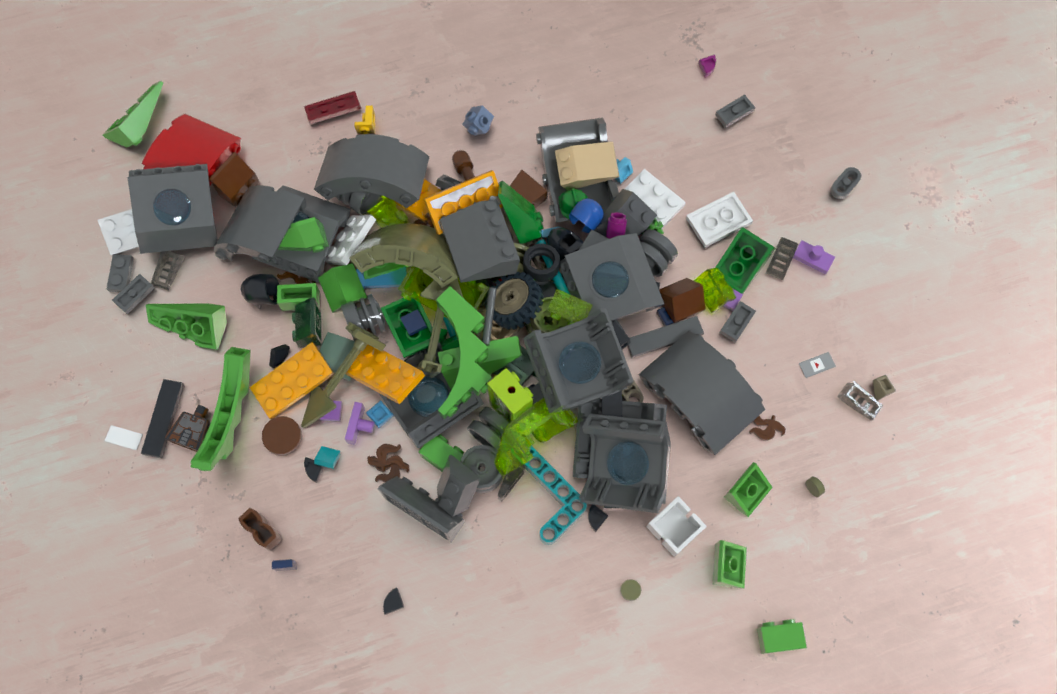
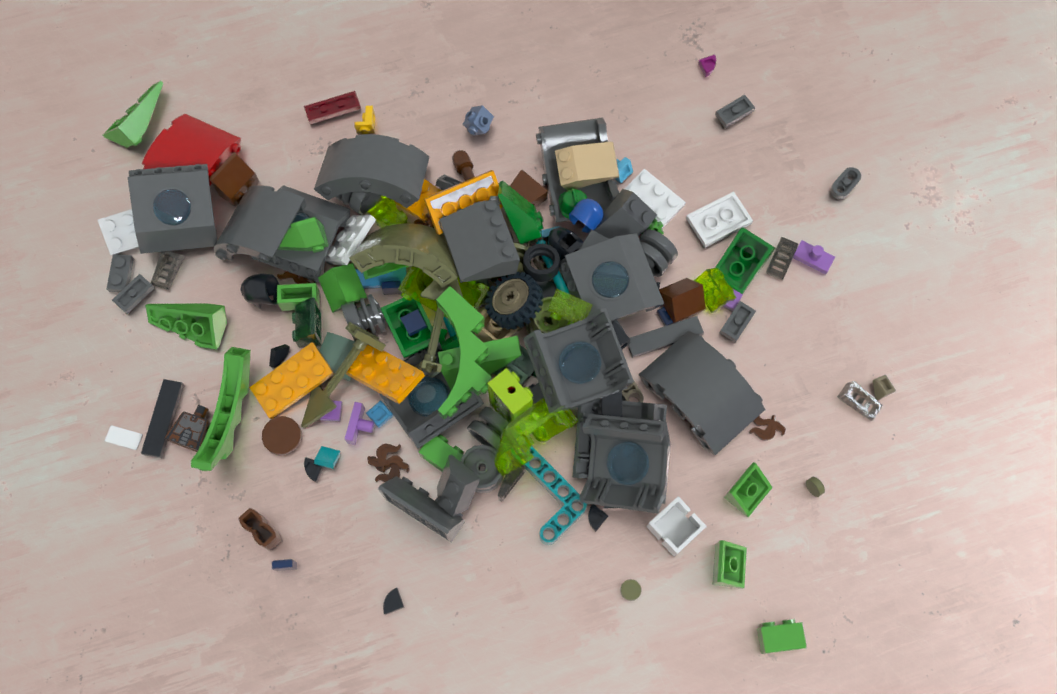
(391, 287): none -> dark blue tile
(489, 316): dark grey bar -> none
(616, 225): magenta brick -> none
(817, 364): light grey sticker -> none

